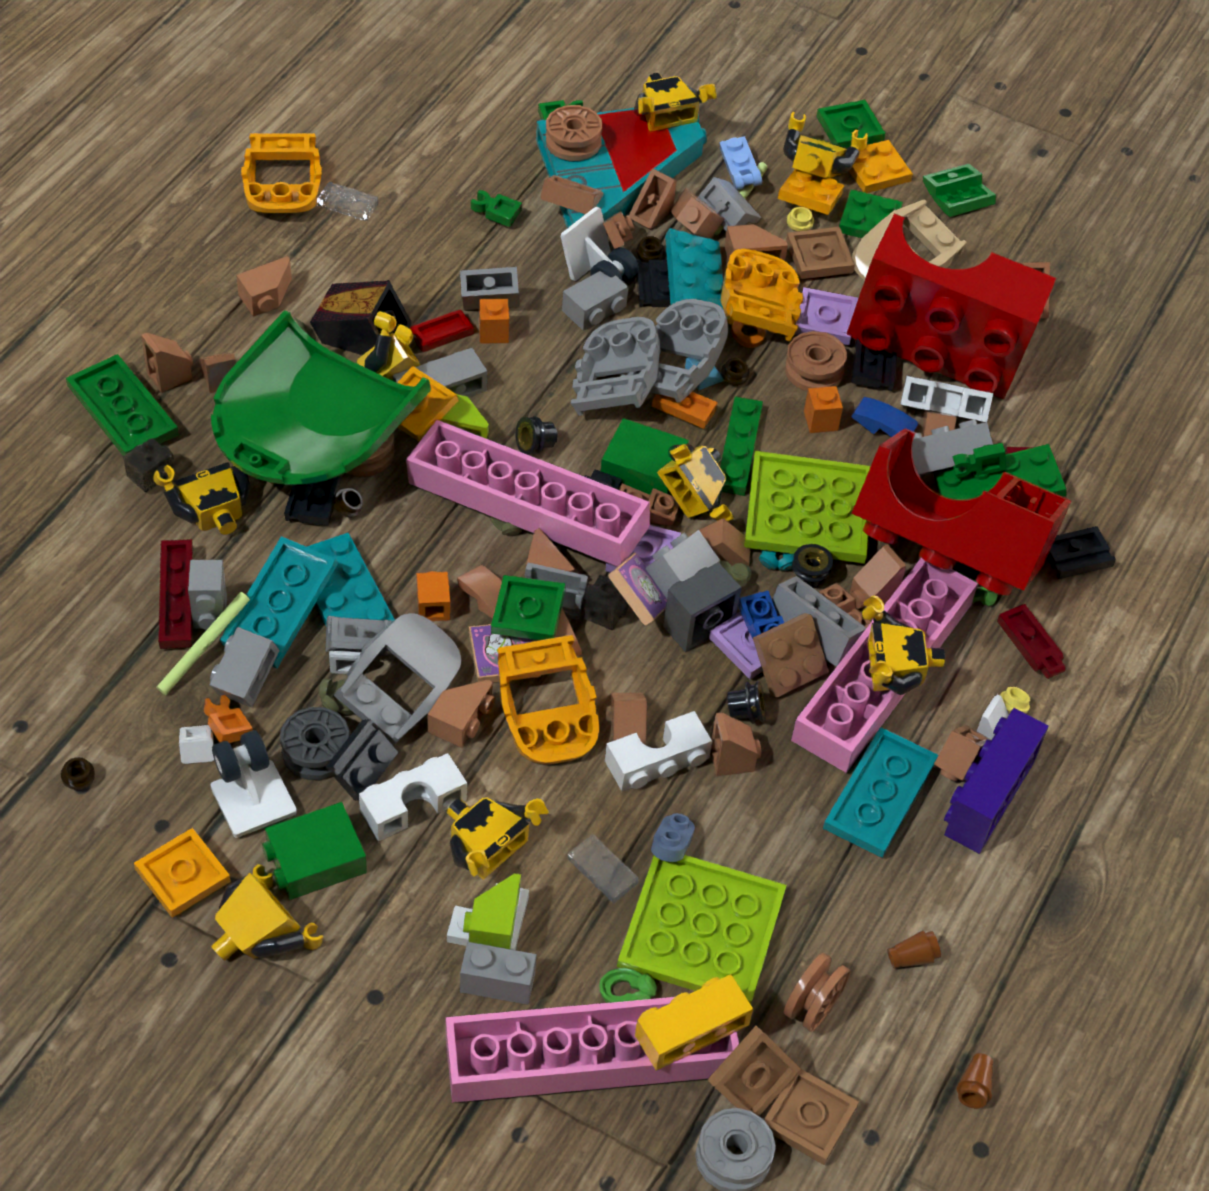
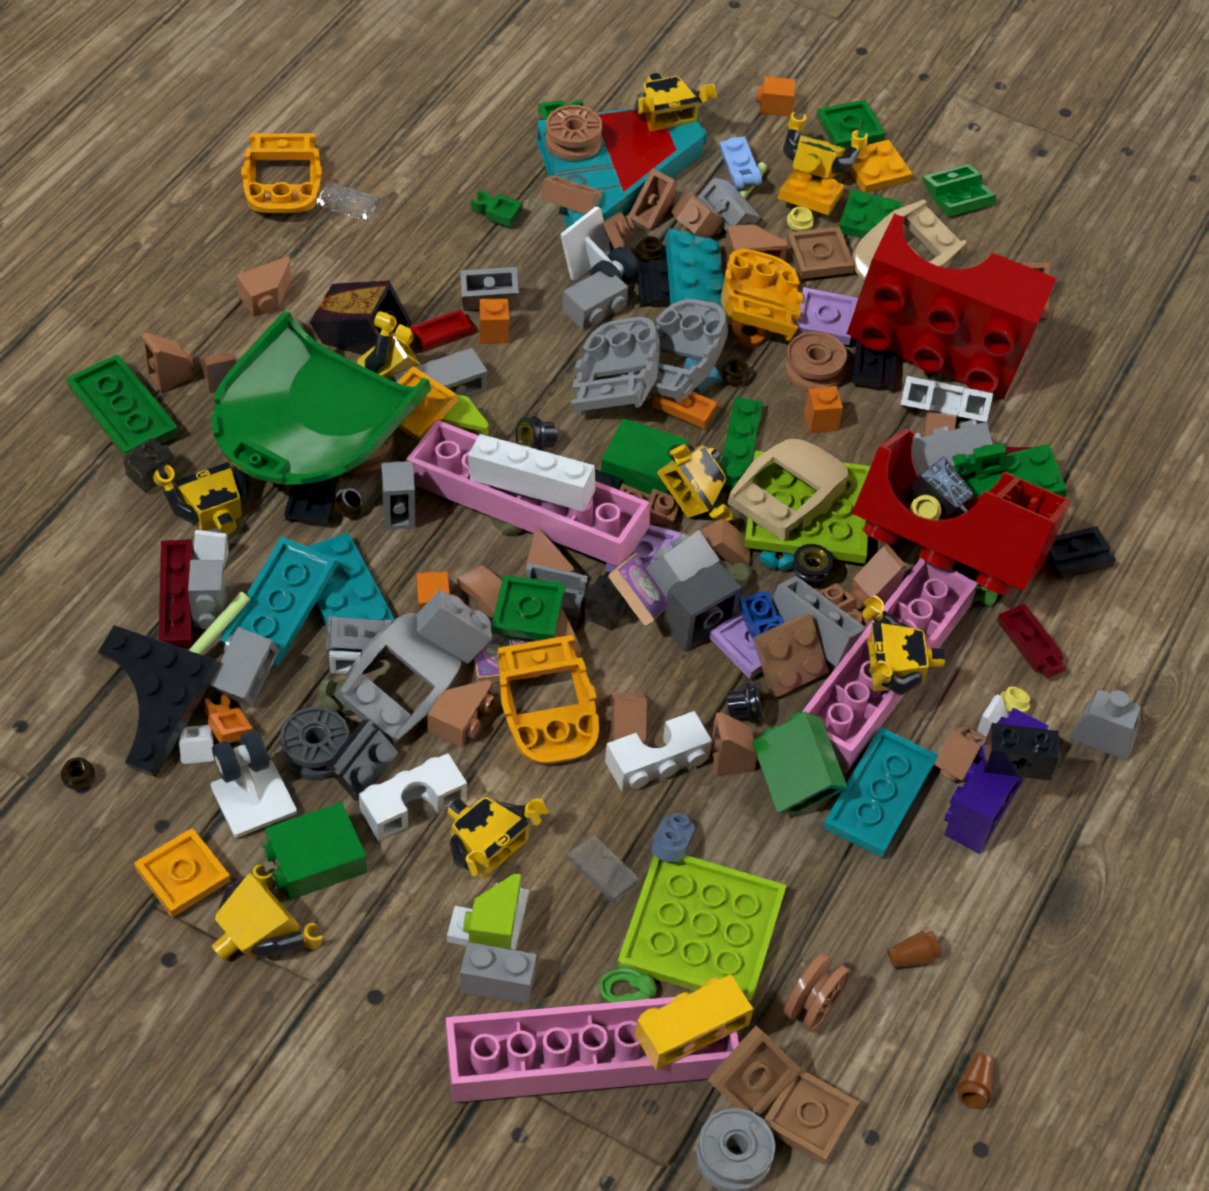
(167, 688): none -> black plate
(210, 546): none -> white slope
(398, 495): none -> light grey brick
(454, 626): none -> light grey brick
(532, 472): none -> white brick
(776, 96): none -> orange brick
(799, 763): none -> green brick
(805, 462): none -> tan slope
(879, 415): blue slope -> none
(926, 507): none -> light yellow plate
(943, 484): none -> black torso
(1021, 751): none -> black brick
(1108, 723): none -> light grey torso

